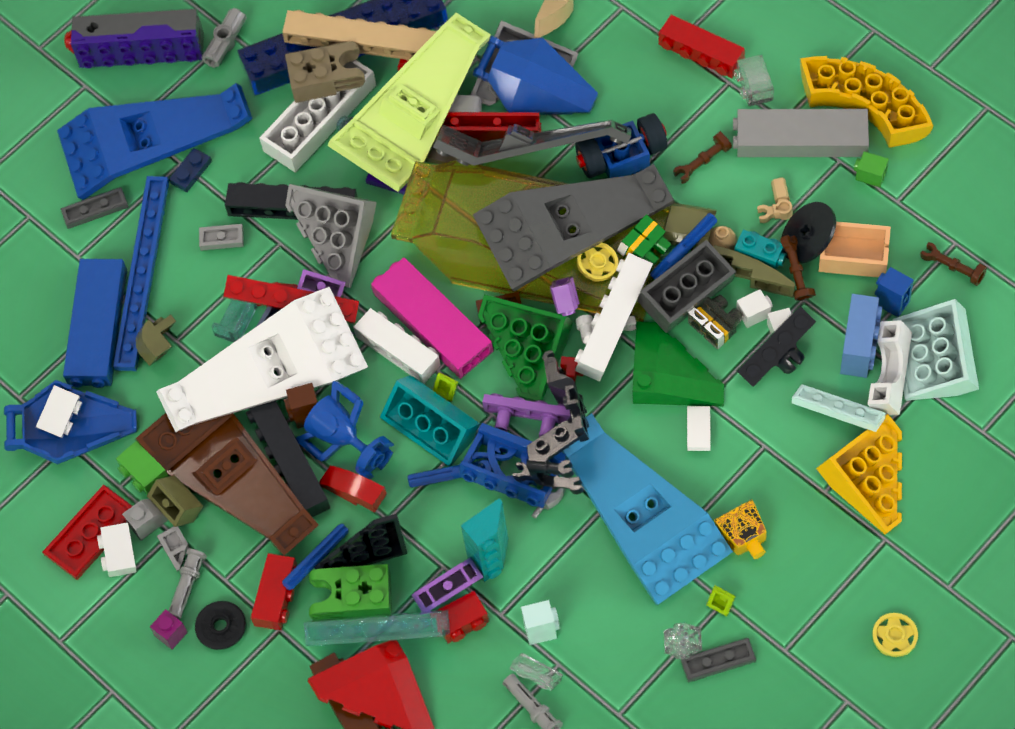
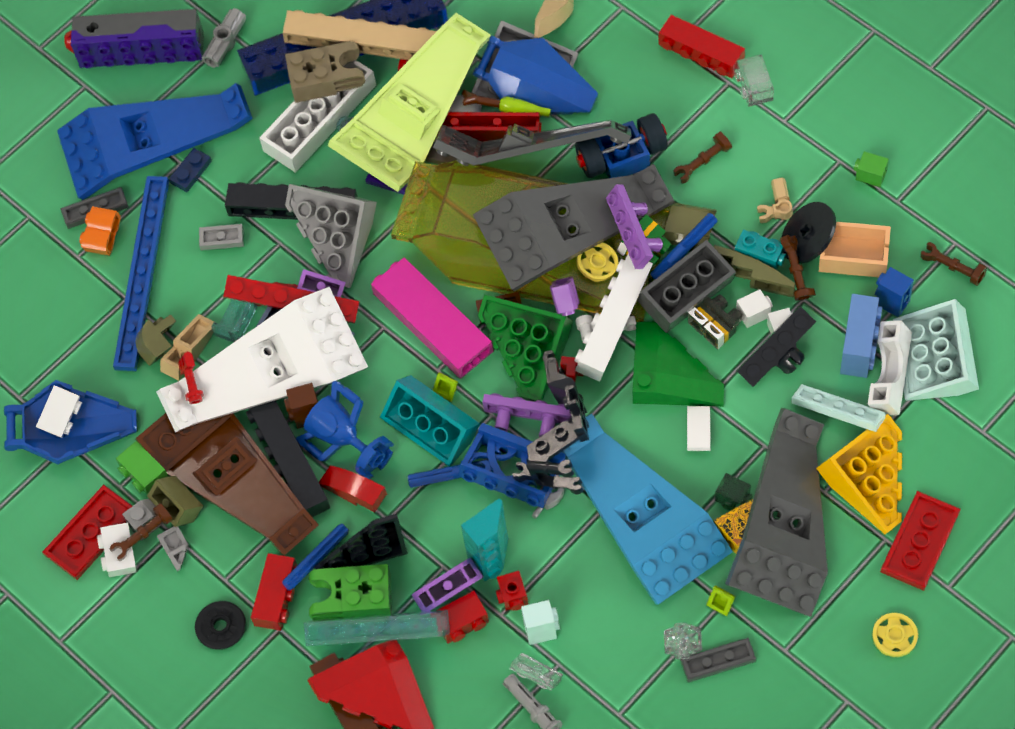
(95, 322): blue brick -> none
(100, 230): none -> orange brick
(143, 531): none -> reddish brown piece
(168, 629): magenta brick -> none
(186, 367): none -> red hinge
(189, 574): light grey pin -> none
(191, 339): none -> tan slope
(397, 346): white brick -> none
(505, 104): none -> lime piece
(511, 591): none -> red brick
(625, 216): none -> medium lavender plate
(723, 237): tan brick -> none
(732, 492): none -> clear green brick
(774, 556): none -> dark grey wing
(801, 132): light grey brick -> none
(862, 86): yellow brick -> none
(920, 540): none -> red tile

